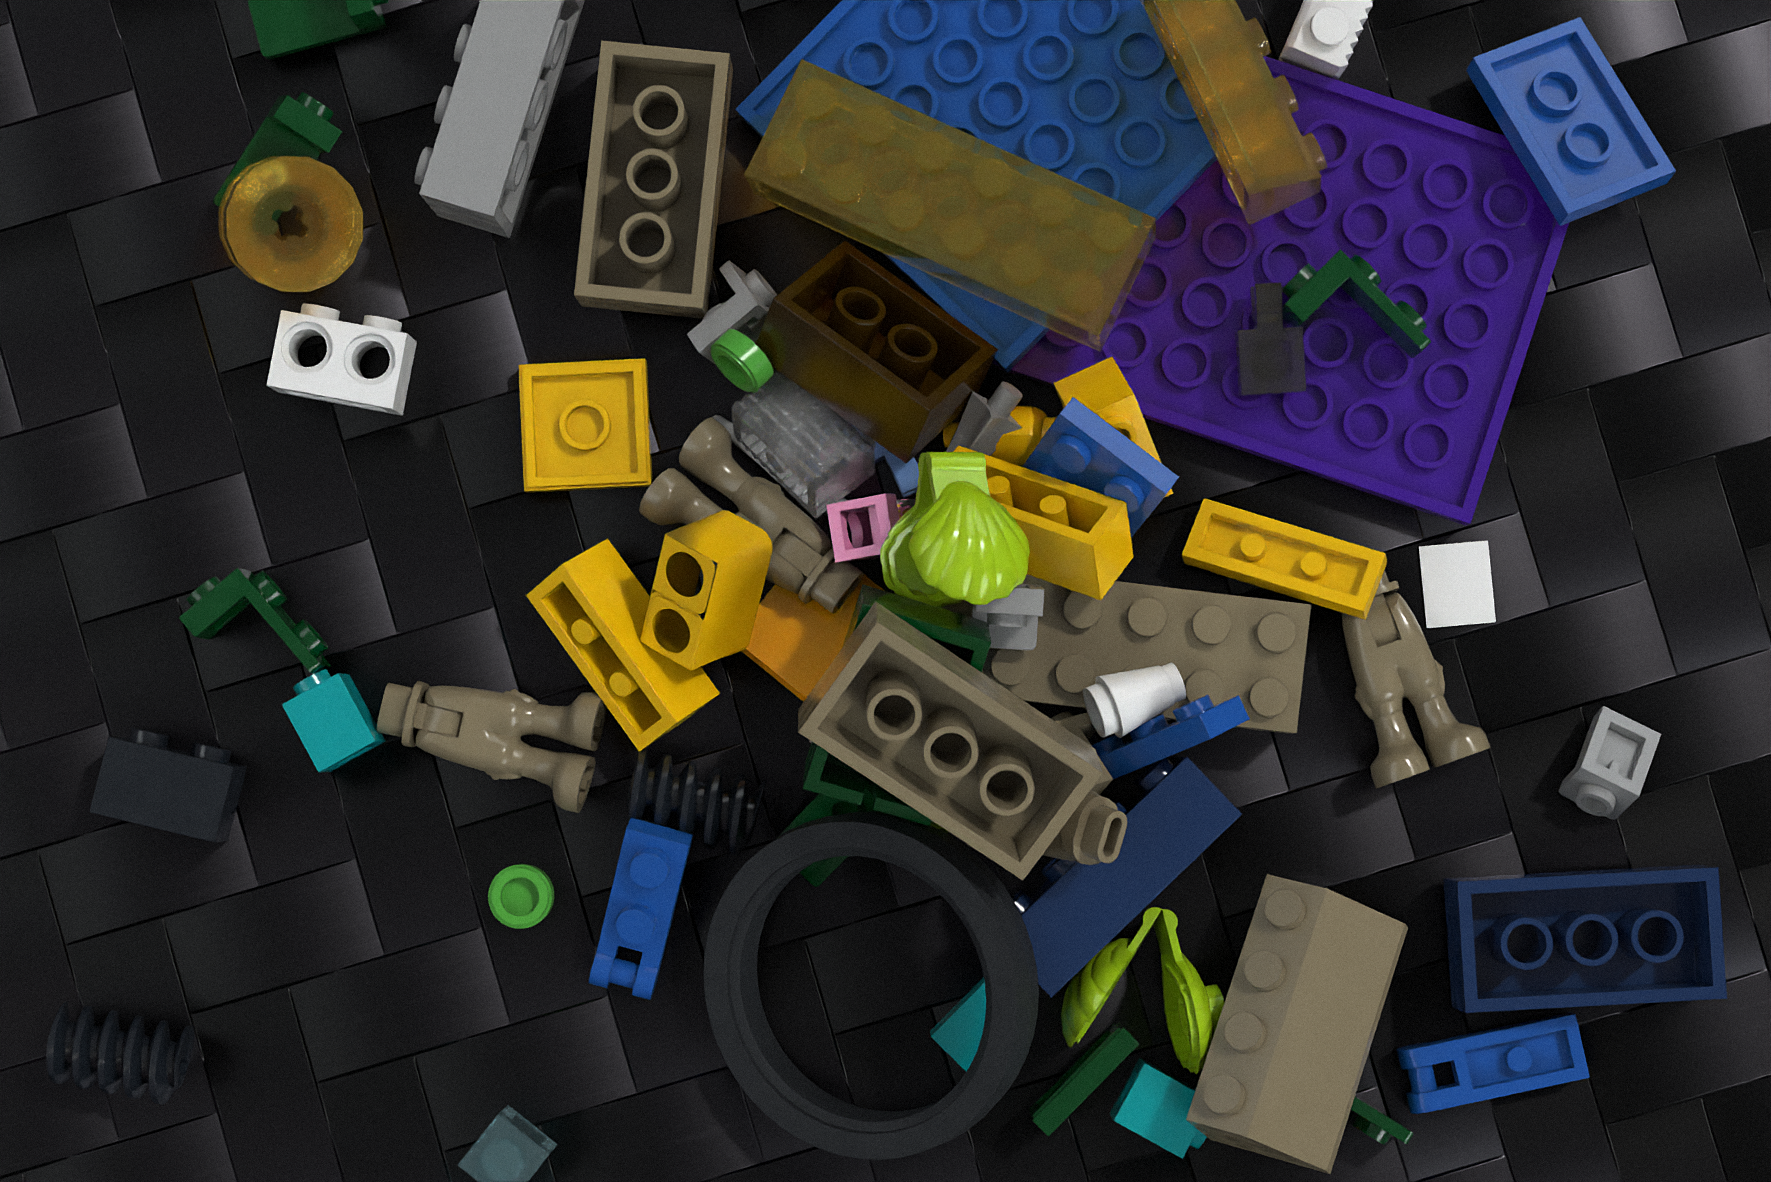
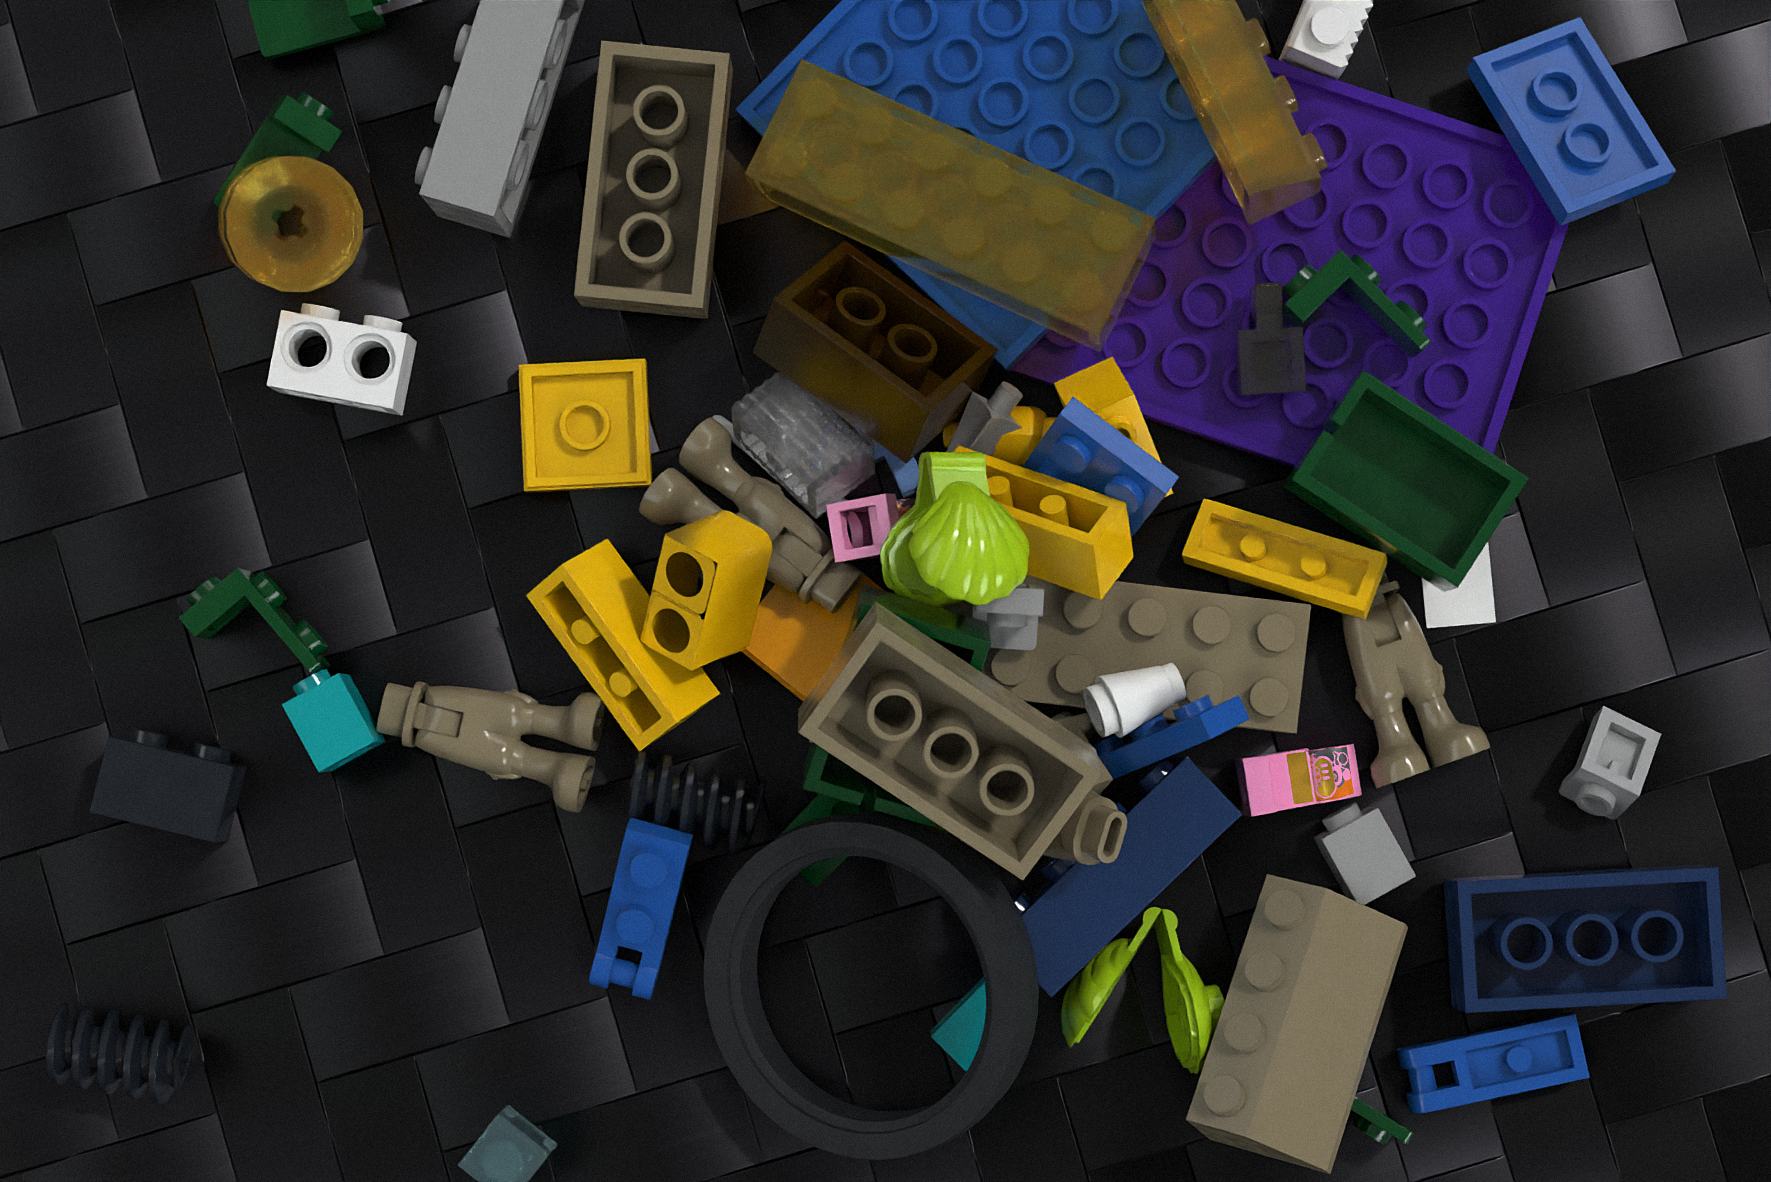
(521, 896): bright green tile -> none
(741, 361): bright green tile -> none
(742, 312): light grey bracket -> none
(1082, 1078): dark green tile -> none
(1157, 1108): teal brick -> none
(1297, 779): none -> bright pink leg
(1362, 853): none -> light grey brick
(1405, 482): none -> dark green piece

